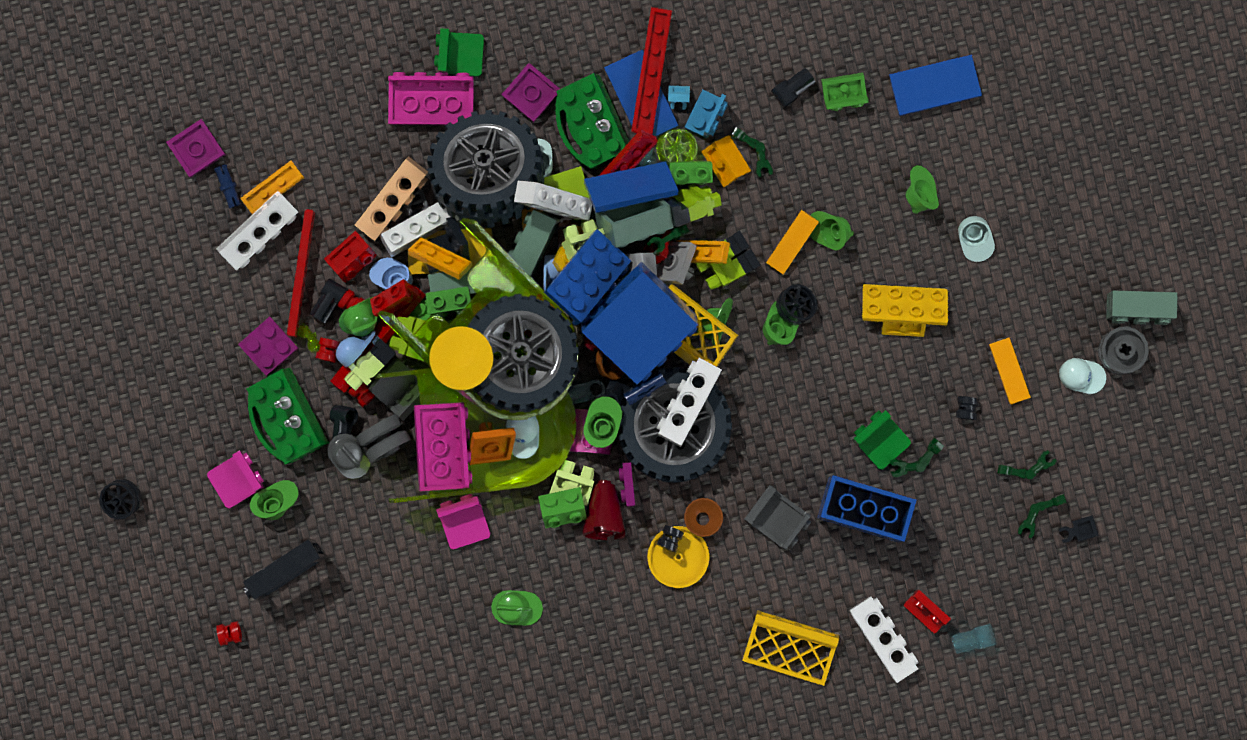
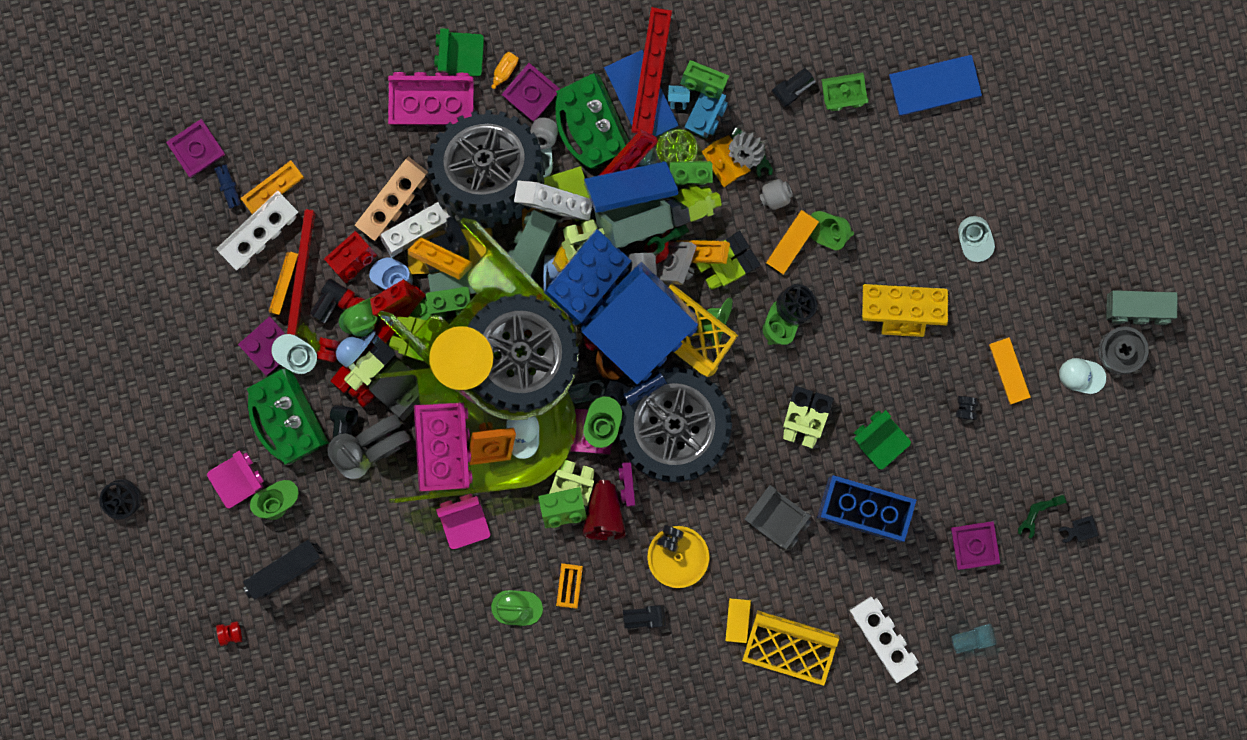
(283, 282): none -> light orange tile
(294, 354): none -> light aqua cap
(504, 69): none -> light orange piece
(545, 131): none -> light grey head
(571, 569): none -> light orange tile
(649, 616): none -> black piece
(704, 80): none -> bright green bracket
(708, 507): dark orange piece -> none
(709, 374): white brick -> none
(738, 620): none -> yellow tile
(746, 150): none -> light grey gear
(776, 194): none -> light grey head
(804, 421): none -> yellowish green hips
(919, 466): dark green piece -> none
(922, 191): bright green piece -> none
(926, 611): red bracket -> none
(975, 545): none -> magenta plate
(1031, 472): dark green piece -> none

